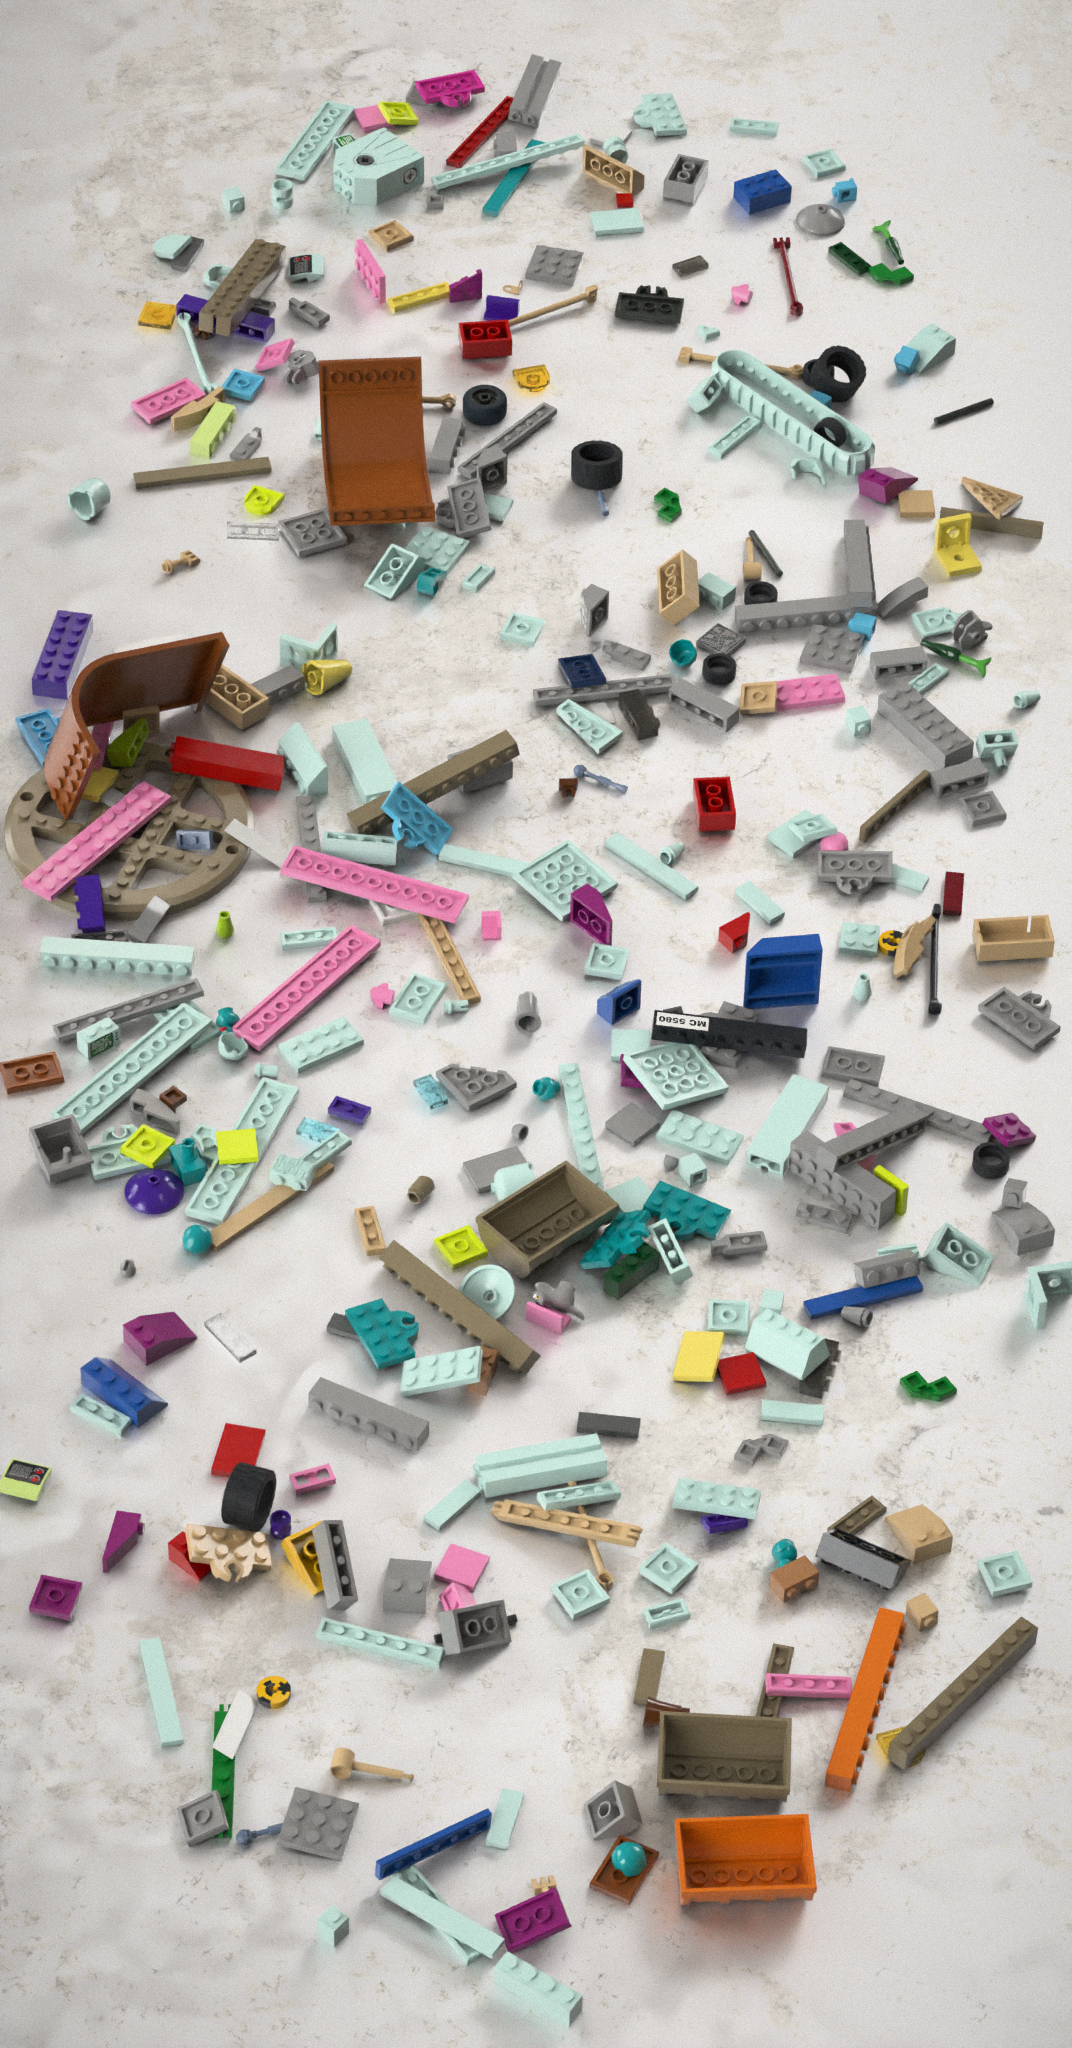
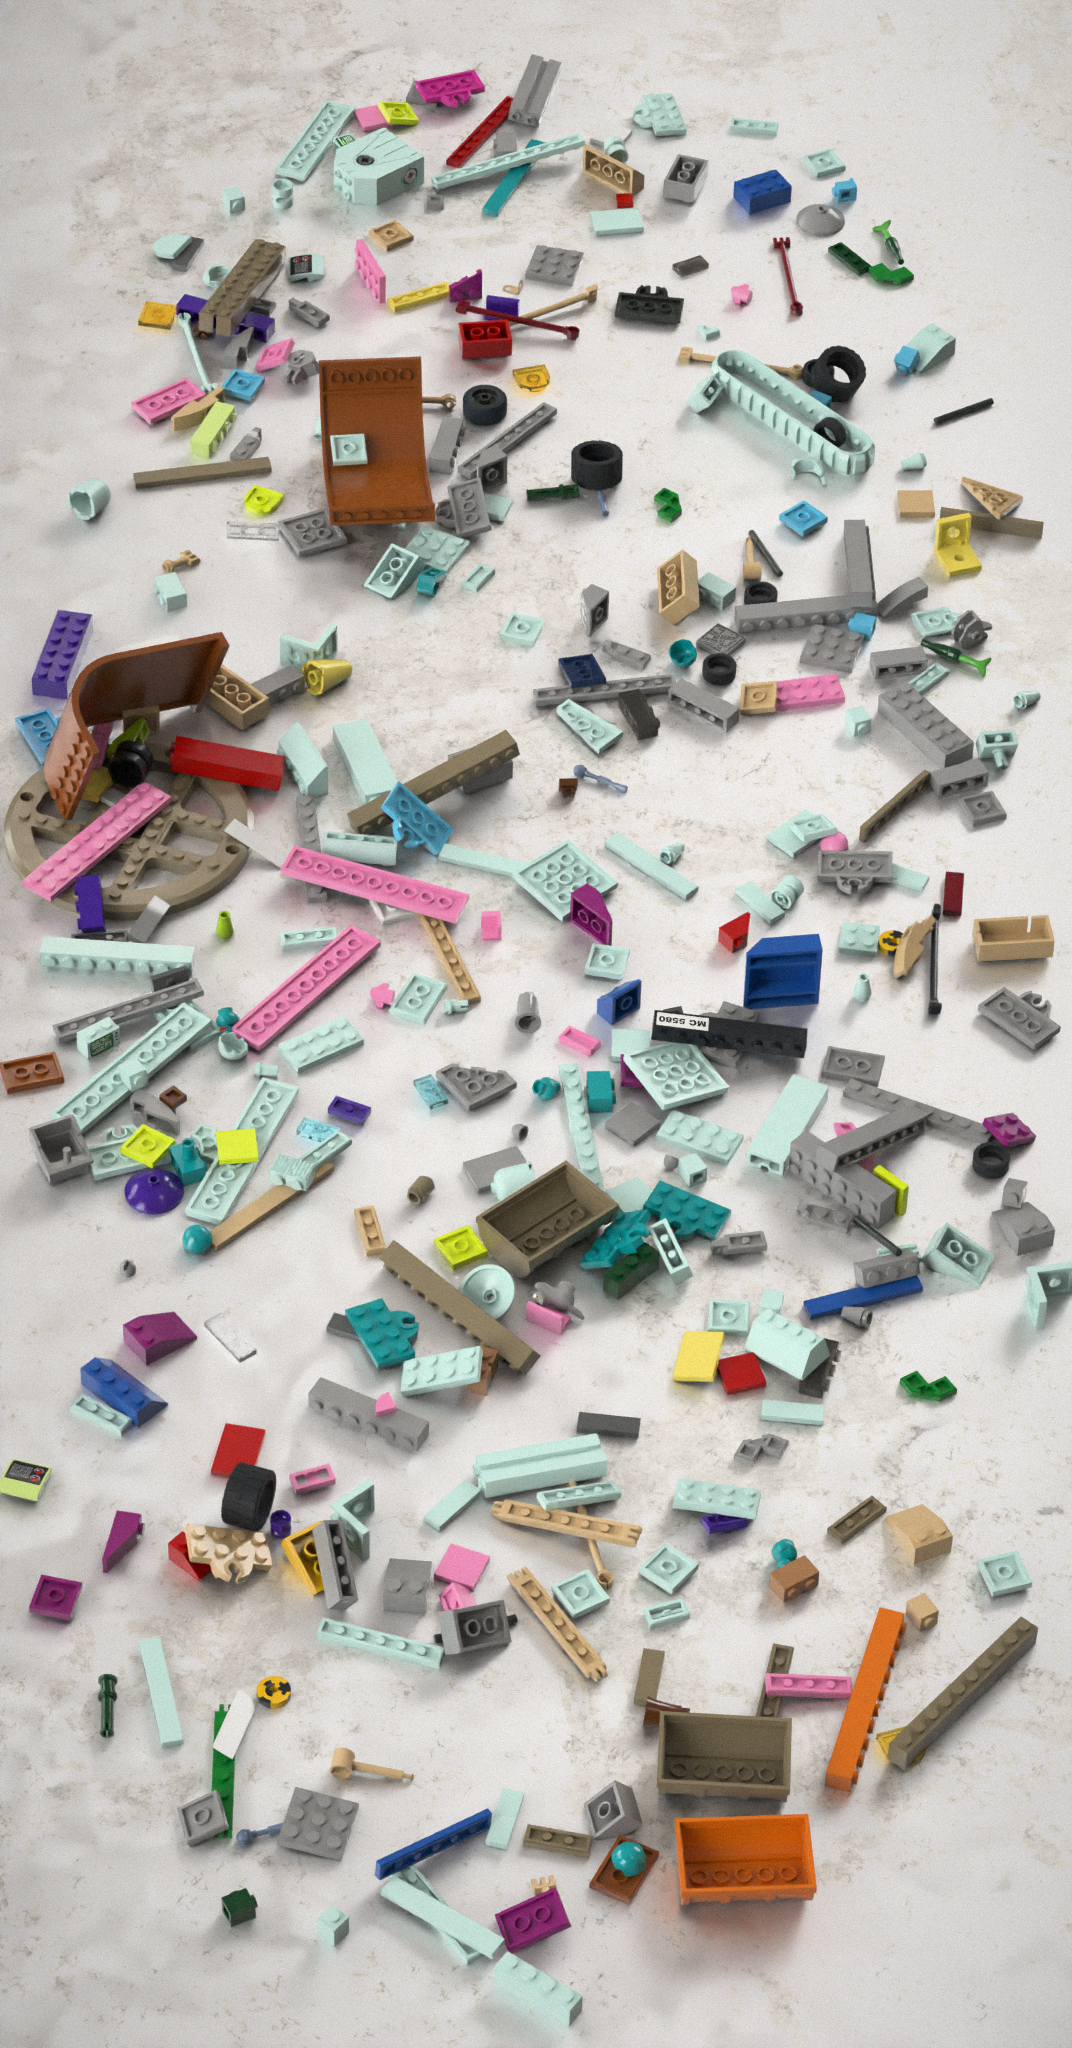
(107, 1697): none -> dark green pin
(130, 763): none -> black wheel
(134, 1075): none -> light aqua brick
(169, 978): none -> dark grey plate
(170, 591): none -> light aqua brick
(195, 839): sand blue plate -> none
(239, 349): none -> light grey slope
(239, 1907): none -> dark green brick
(348, 449): none -> light aqua tile
(351, 1509): none -> light aqua bracket
(384, 1405): none -> bright pink tile
(558, 1624): none -> tan hinge
(558, 1841): none -> dark tan tile
(561, 491): none -> dark green pin
(571, 332): none -> dark red hinge
(579, 1041): none -> bright pink tile
(599, 1091): none -> teal brick
(714, 804): red brick -> none
(734, 436): light aqua tile -> none
(787, 892): none -> light aqua wheel
(803, 518): none -> medium azure plate
(862, 1558): slope -> none
(877, 1236): none -> pearl dark grey bar
(884, 483): magenta slope -> none
(916, 461): none -> light aqua cone

